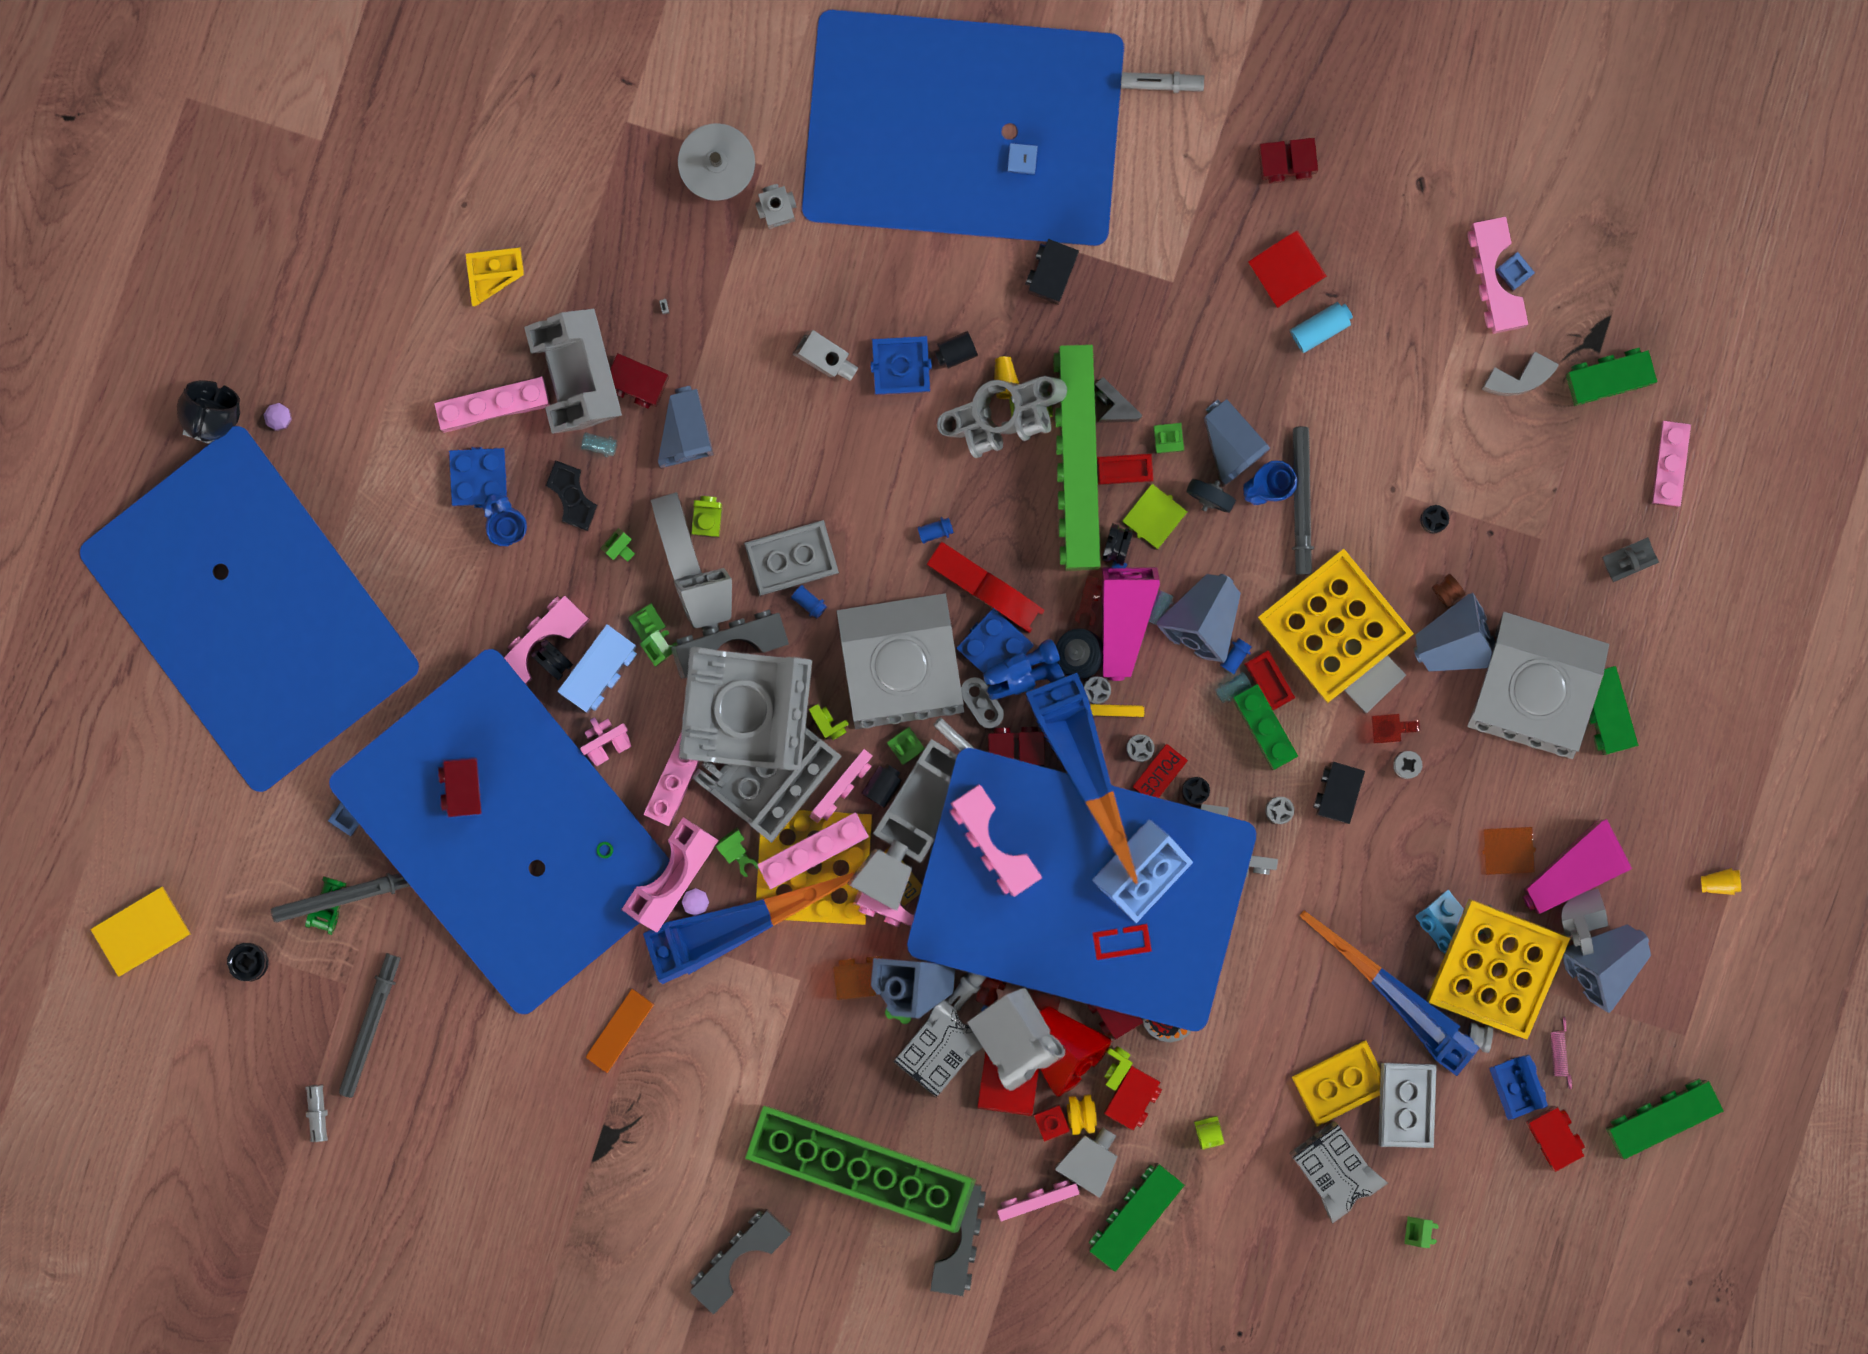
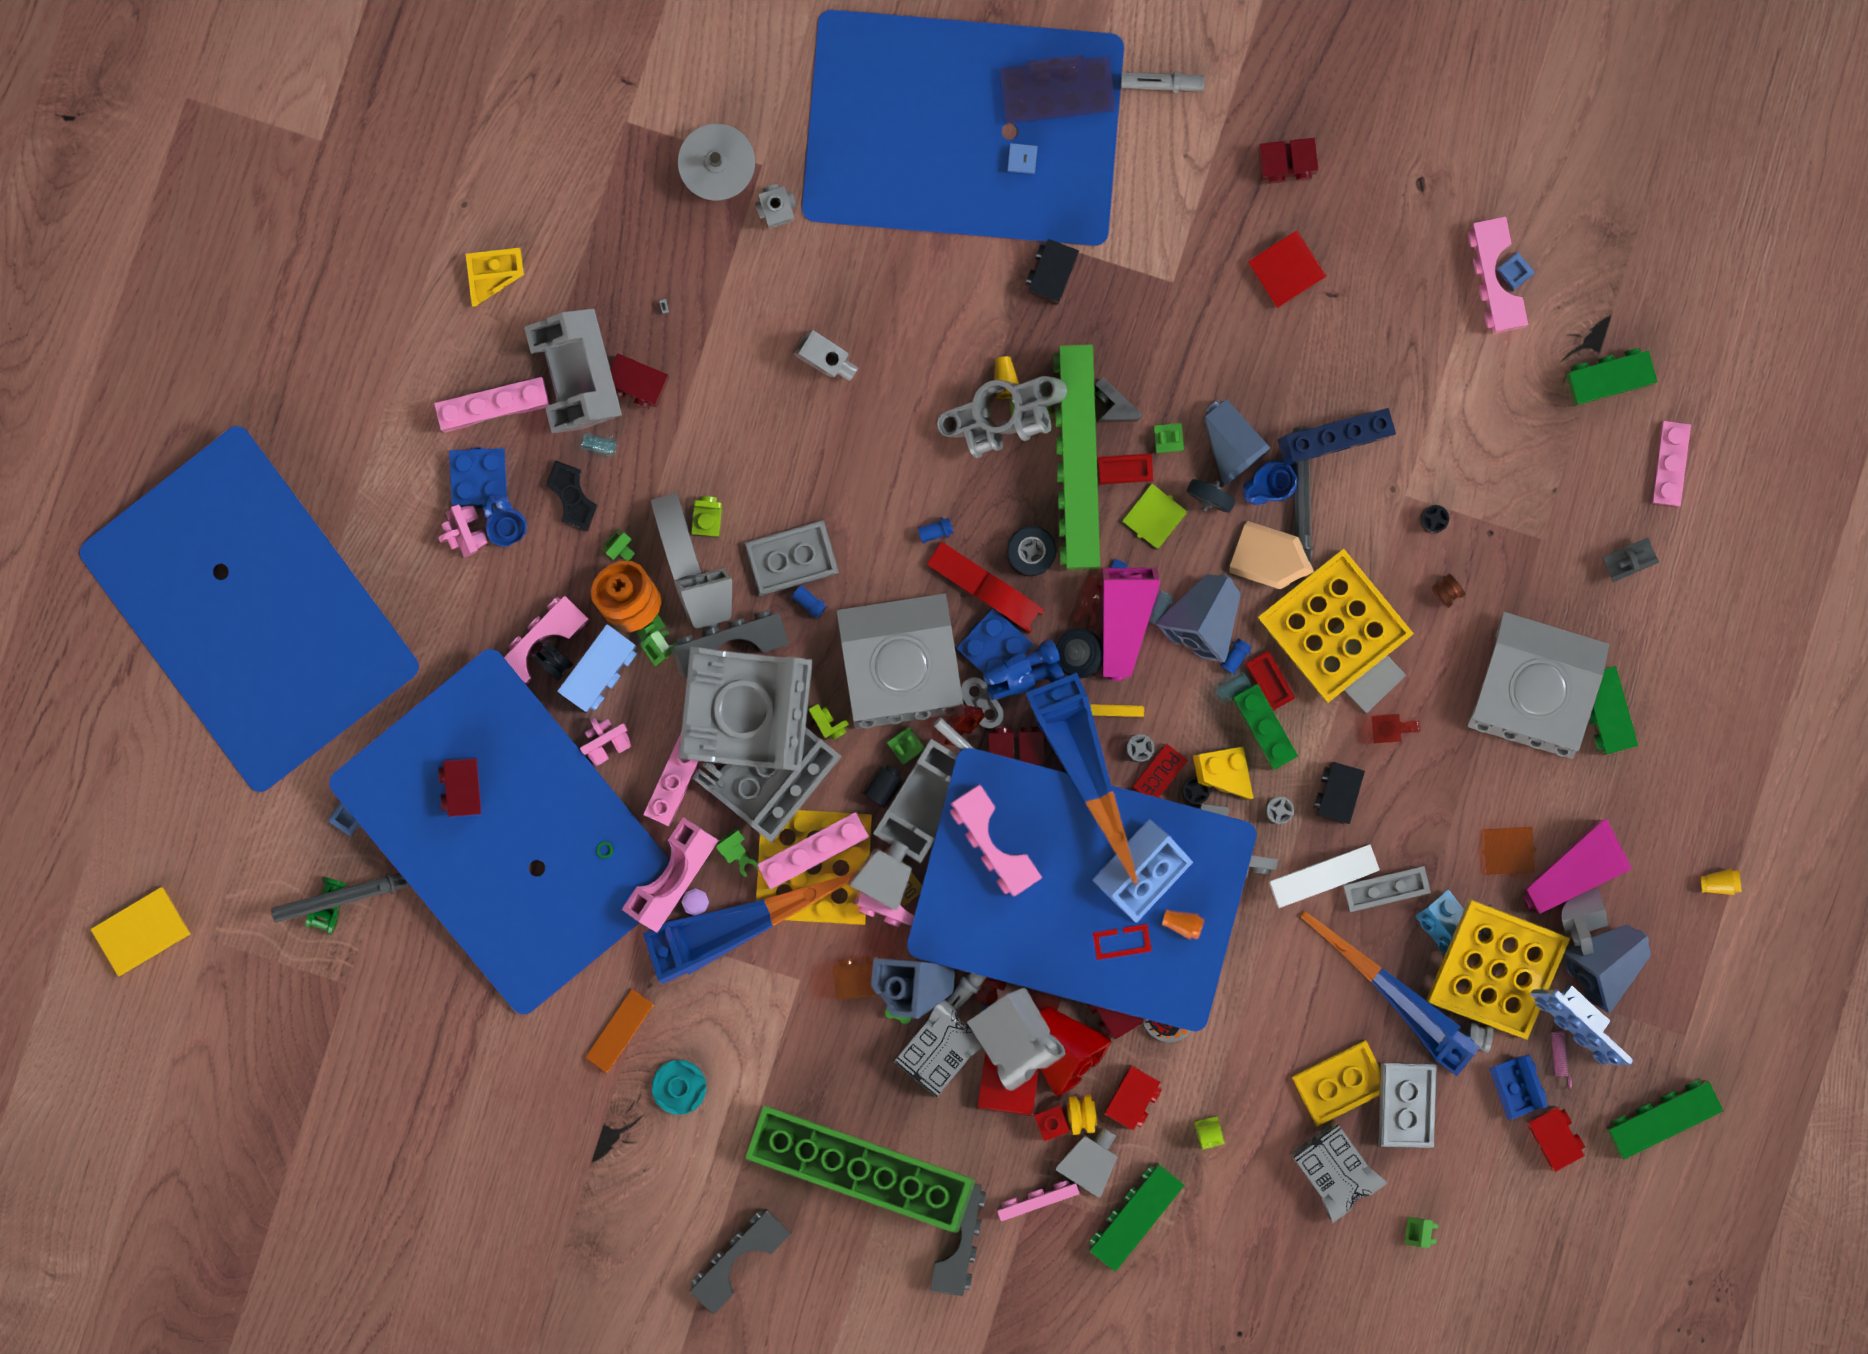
(207, 410): black piece -> none
(247, 962): black wheel -> none
(277, 417): lavender tile -> none
(316, 1113): light grey pin -> none
(372, 1017): dark grey axle -> none
(458, 533): none -> bright pink hips
(626, 596): none -> orange wheel
(679, 1087): none -> teal tile
(685, 430): sand blue slope -> none
(842, 787): bright pink plate -> none
(901, 365): blue plate -> none
(956, 350): black brick -> none
(964, 720): none -> clear red plate
(1031, 542): none -> black wheel
(1057, 88): none -> clear purple bracket
(1099, 688): light grey wheel -> none
(1117, 544): black wheel -> none
(1117, 1072): lime bracket -> none
(1184, 923): none -> orange cone
(1225, 771): none -> yellow wing
(1269, 556): none -> light nougat tile
(1321, 326): medium azure brick -> none
(1323, 876): none -> white slope
(1336, 436): none -> dark blue brick
(1386, 889): none -> light grey plate
(1404, 762): light grey wheel -> none
(1456, 638): sand blue slope -> none
(1533, 375): light grey brick -> none
(1583, 1020): none -> medium blue bracket

